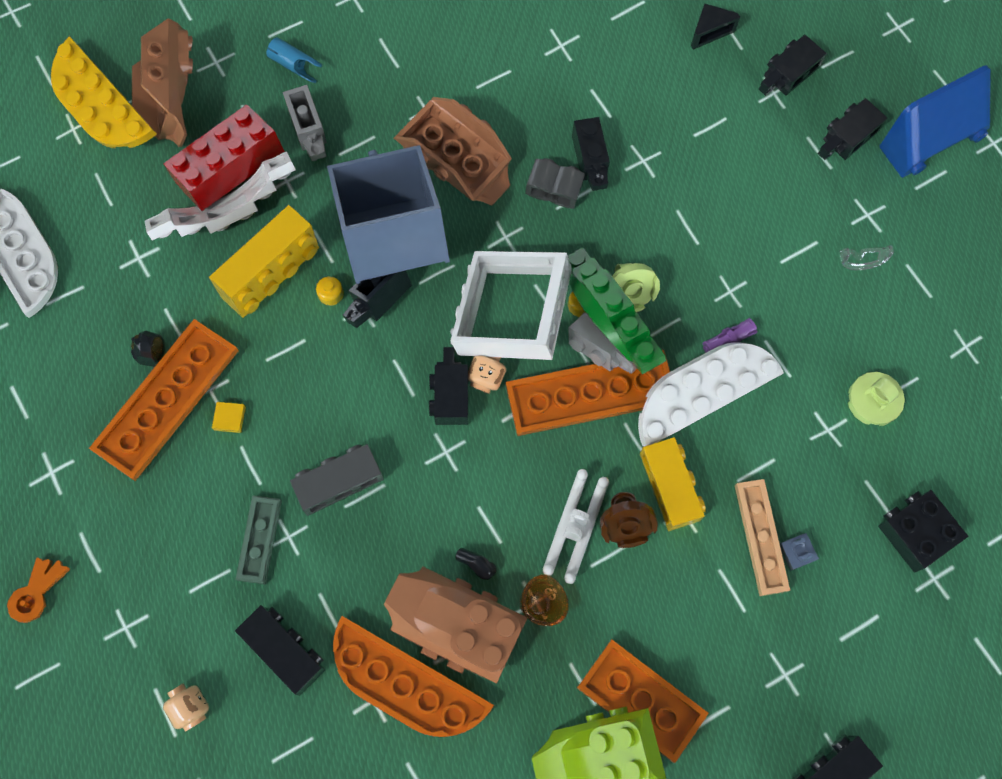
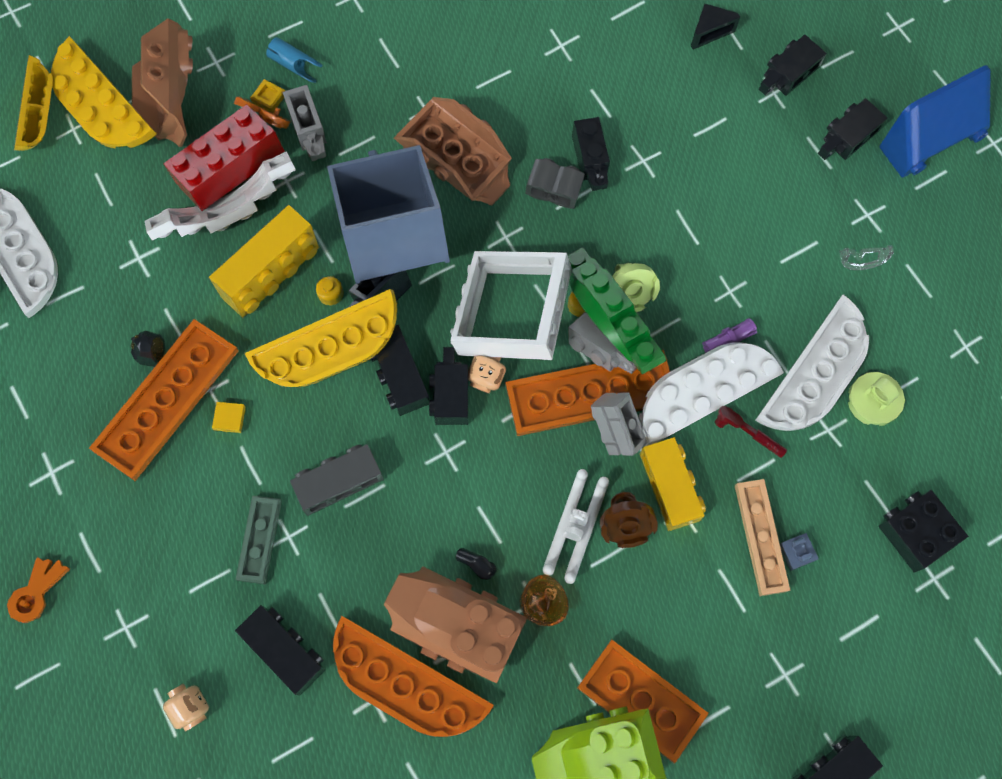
(34, 105): none -> yellow brick
(268, 95): none -> yellow tile
(269, 117): none -> orange piece
(328, 344): none -> yellow plate
(400, 375): none -> black brick
(618, 424): none -> light grey brick
(728, 416): none -> dark red piece
(820, 371): none -> white plate

